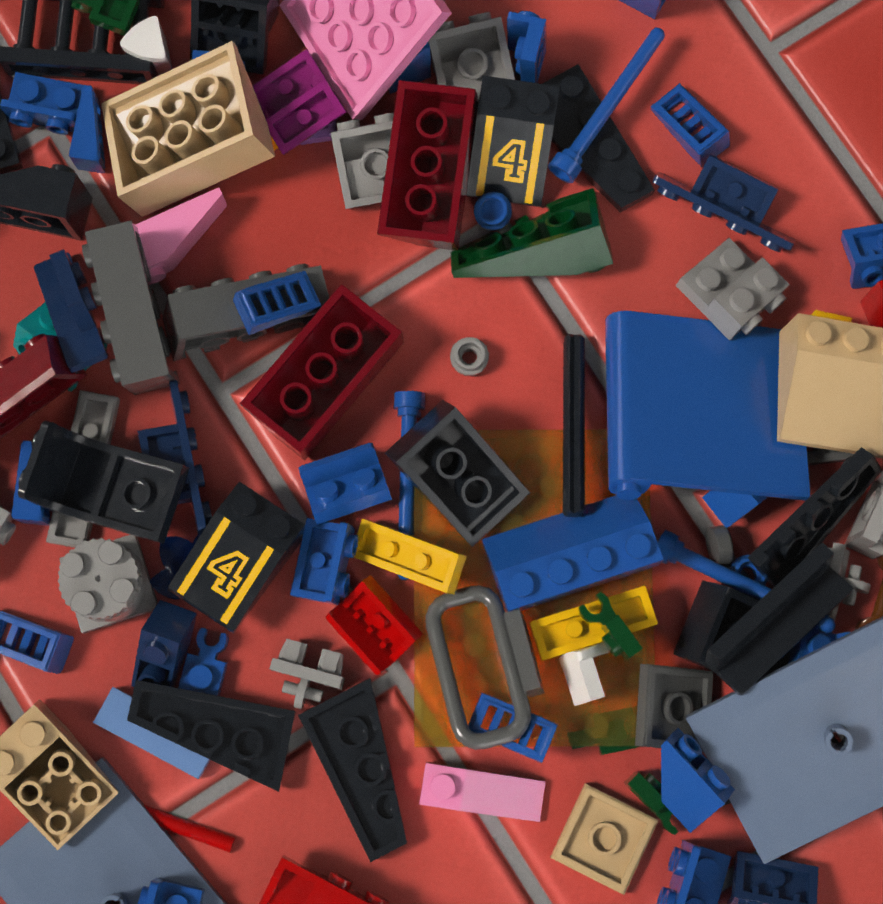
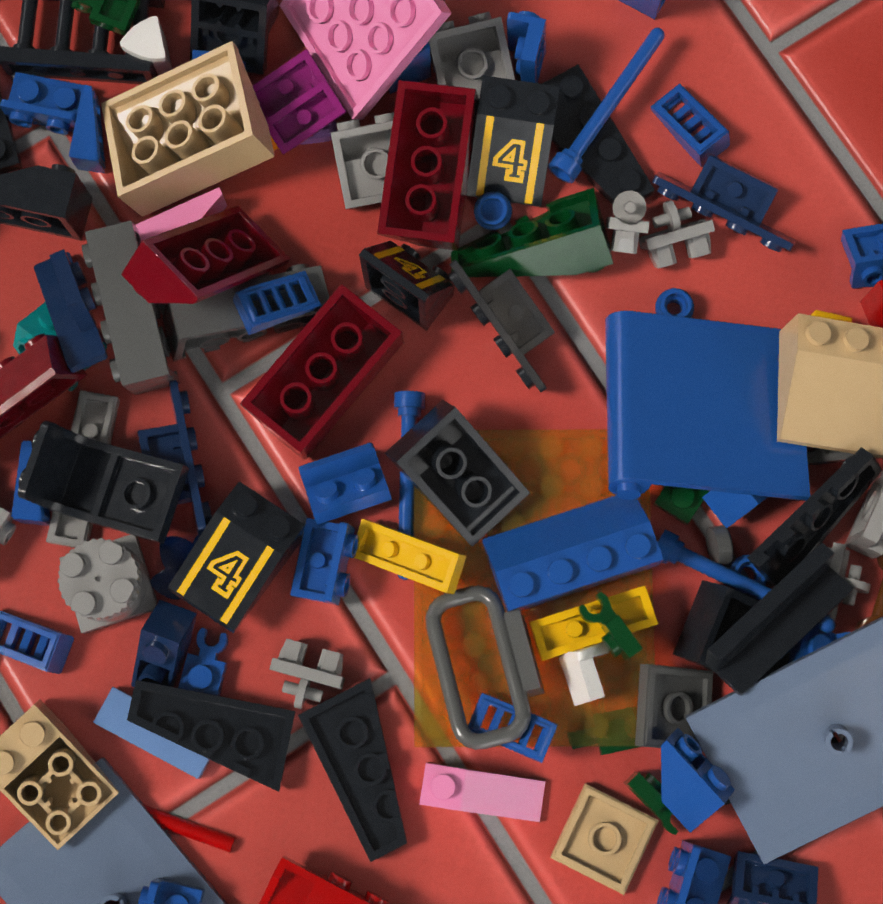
(202, 258): none -> dark red slope
(374, 625): red bracket -> none
(406, 282): none -> black slope
(473, 345): light grey plate -> none
(511, 314): none -> black bracket
(574, 425): black axle -> none
(628, 210): none -> light grey hips
(676, 296): none -> blue plate
(680, 502): none -> dark green plate
(694, 234): none -> light grey hips
(733, 289): light grey plate -> none

